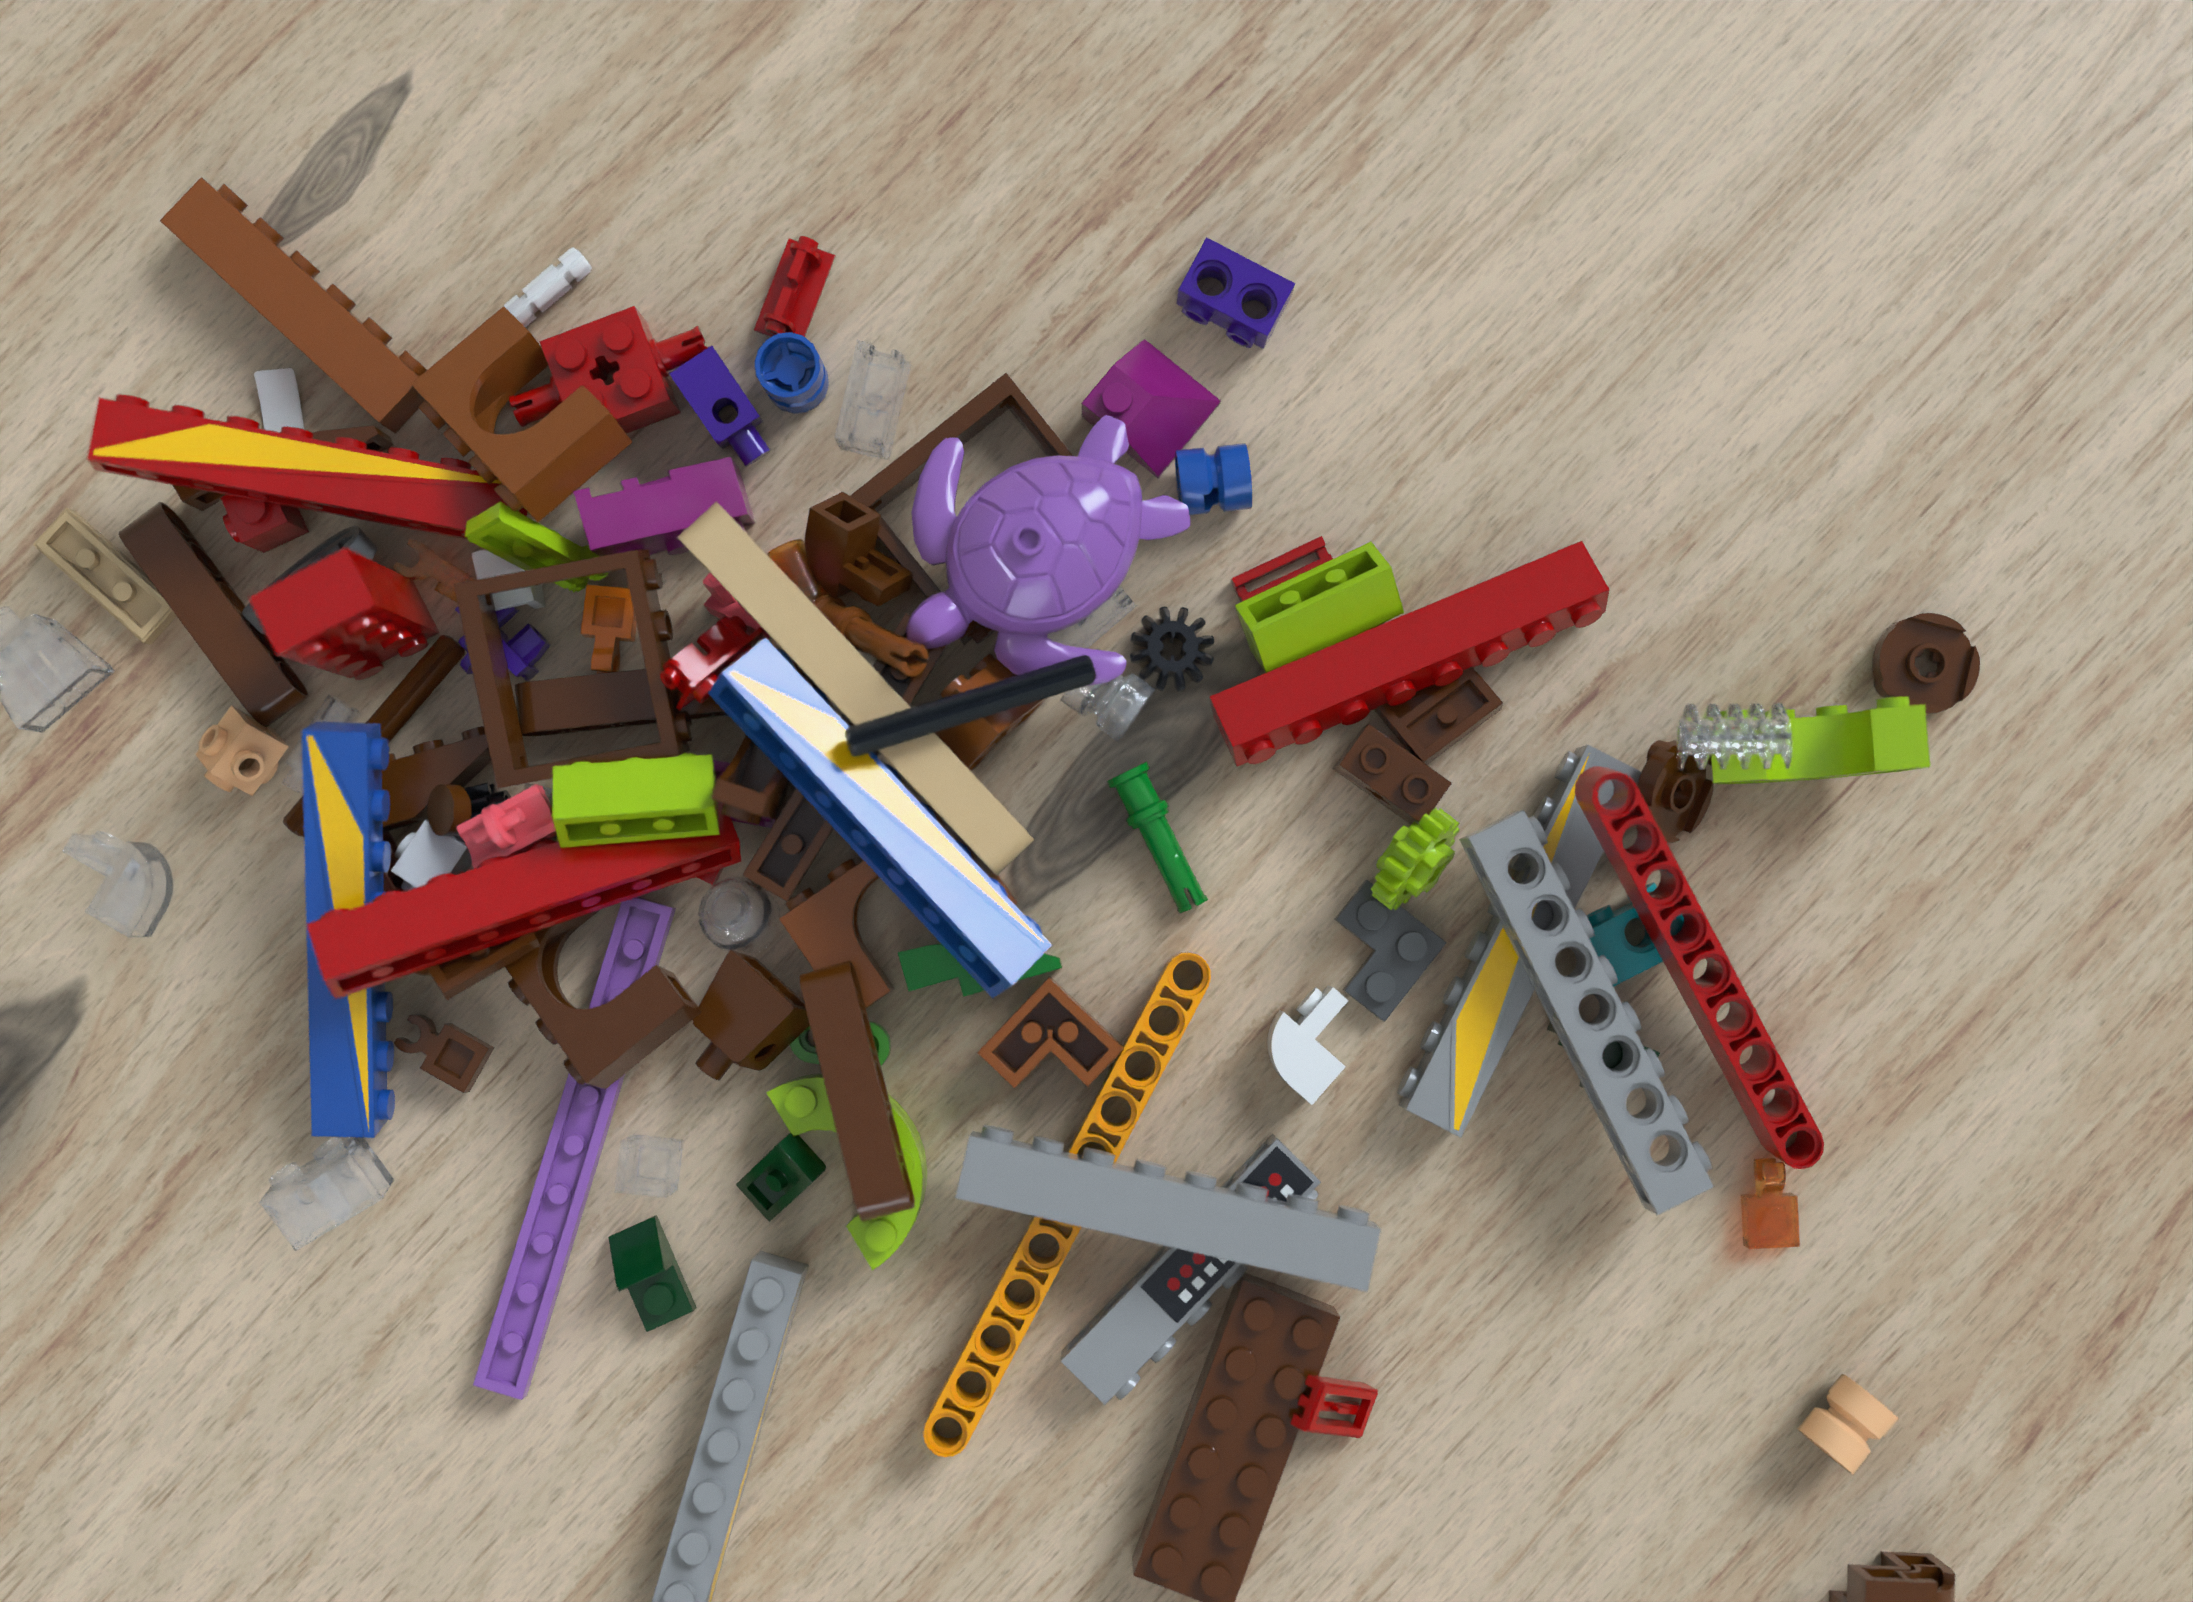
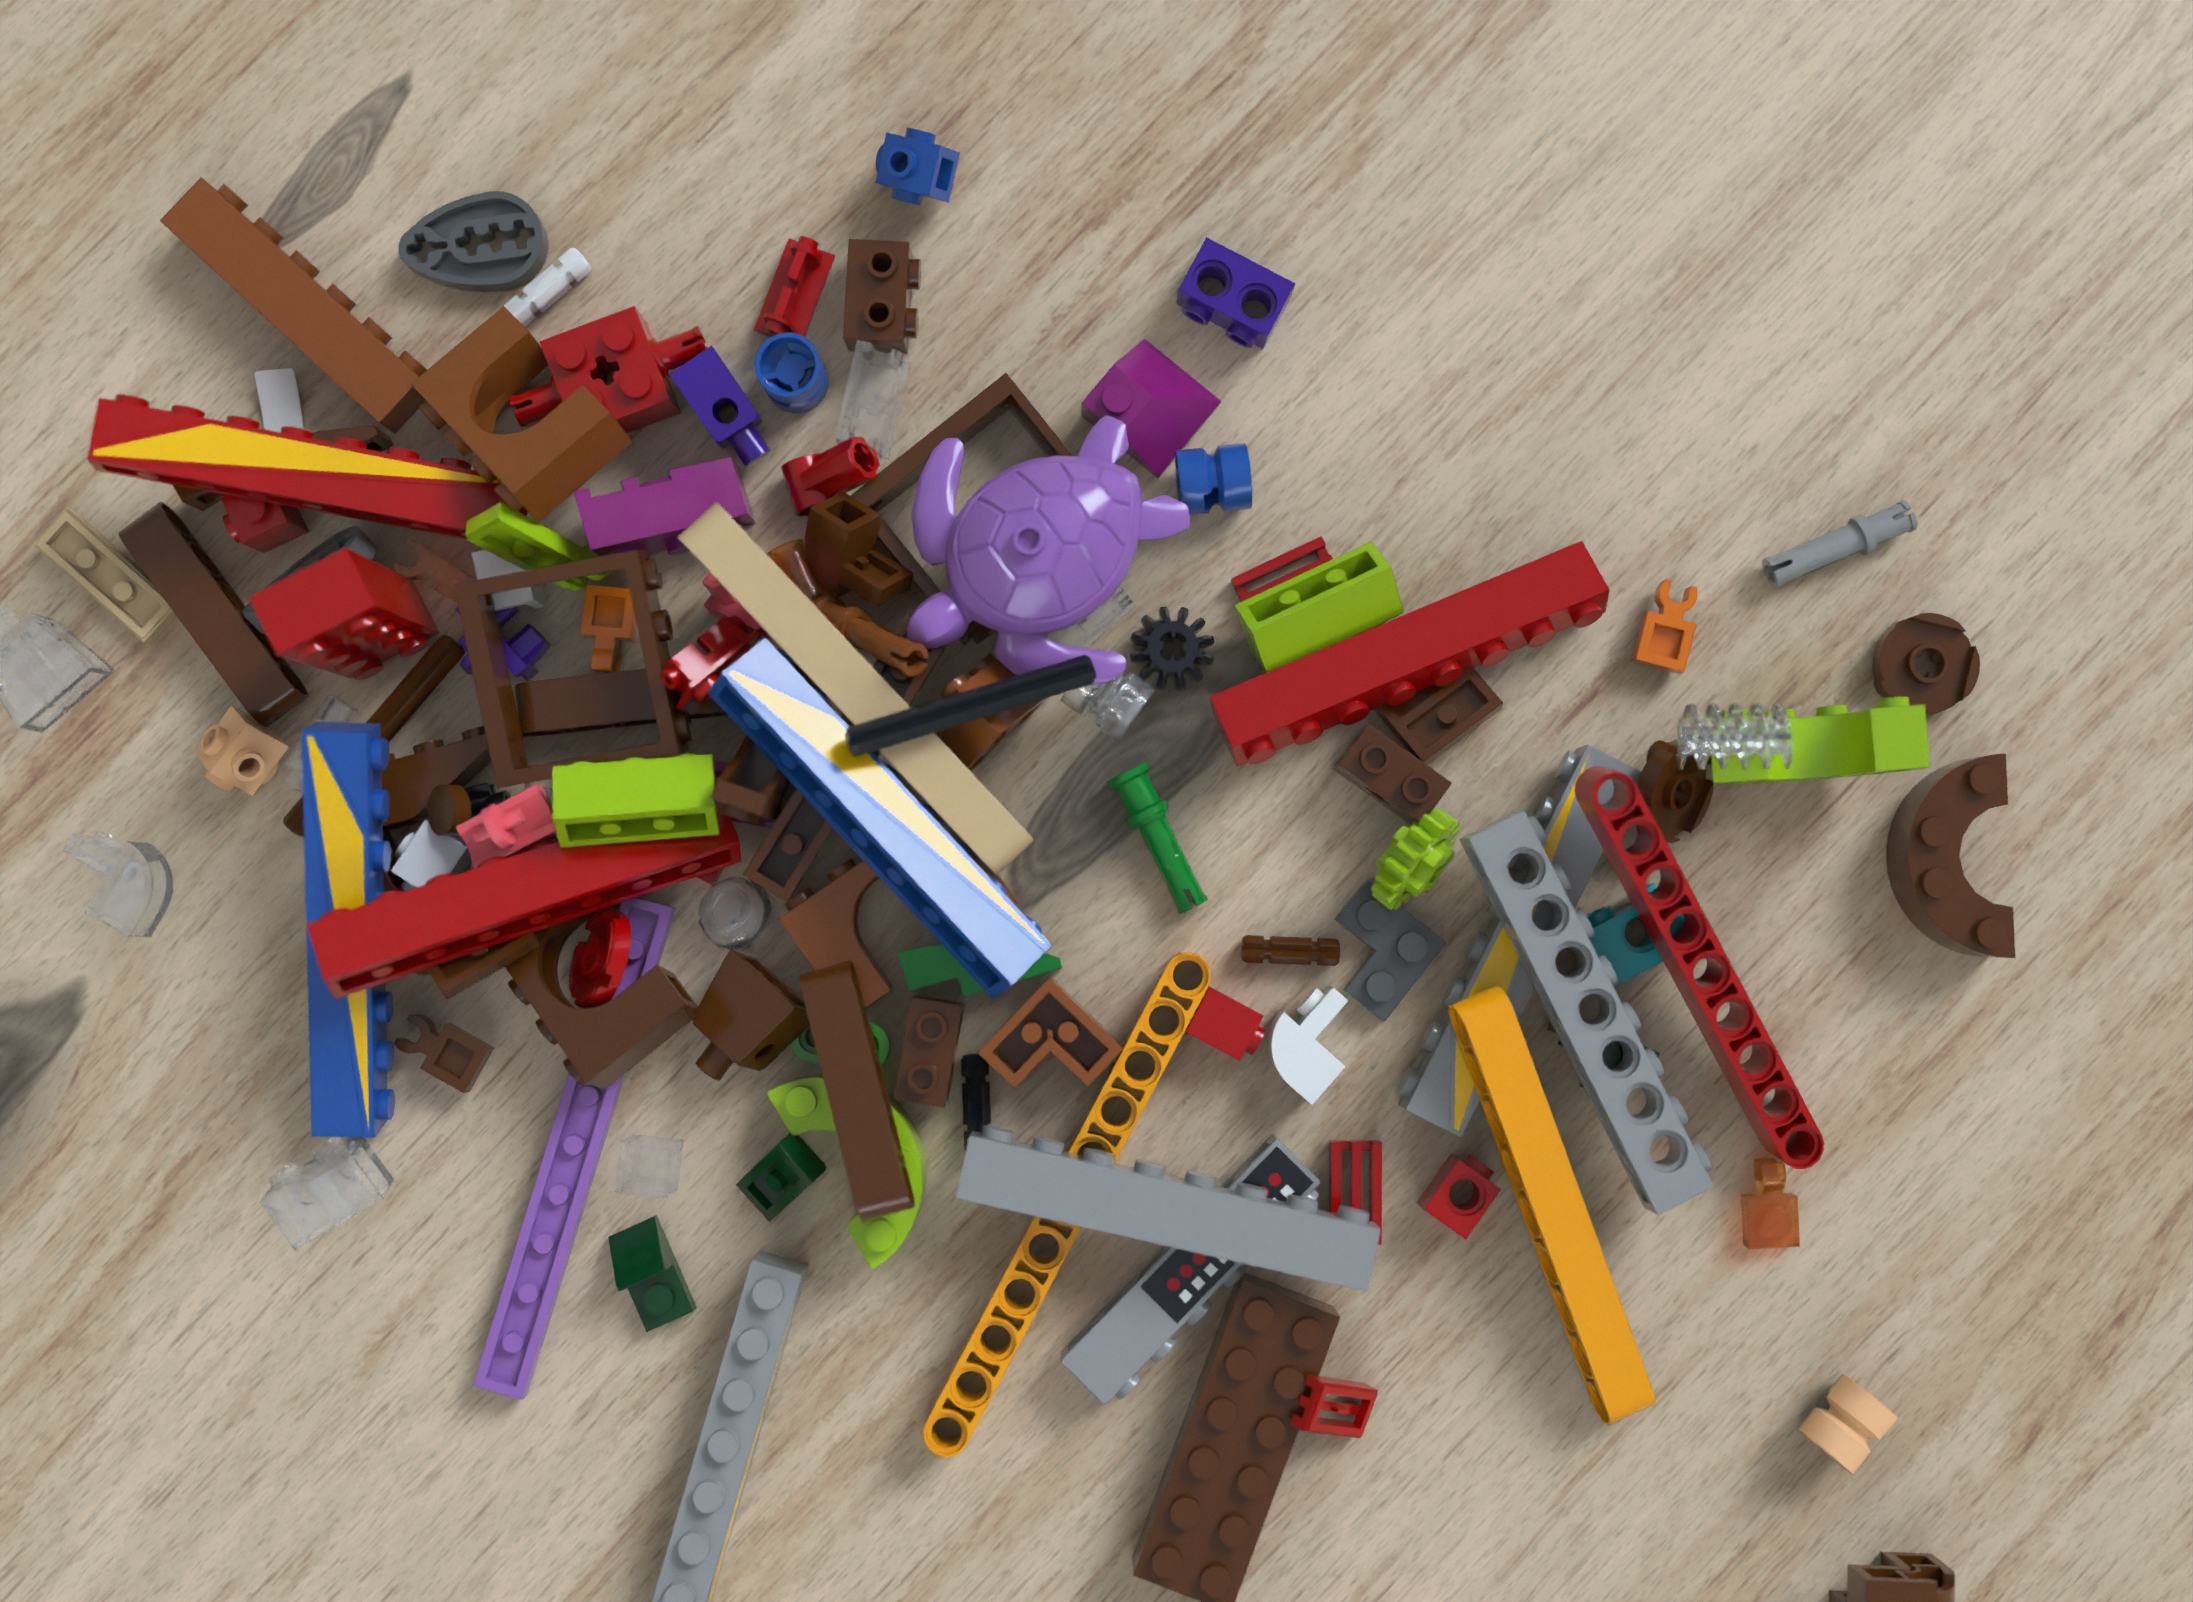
(488, 270): none -> dark grey piece
(601, 961): none -> red tile
(824, 475): none -> red piece
(880, 295): none -> reddish brown brick
(916, 167): none -> blue brick
(929, 1051): none -> reddish brown brick
(975, 1094): none -> black axle
(1226, 1024): none -> red brick
(1290, 950): none -> reddish brown axle
(1375, 1176): none -> red tile
(1465, 1216): none -> red brick
(1551, 1204): none -> light orange beam
(1664, 636): none -> orange plate
(1859, 535): none -> light grey pin
(1926, 861): none -> reddish brown brick

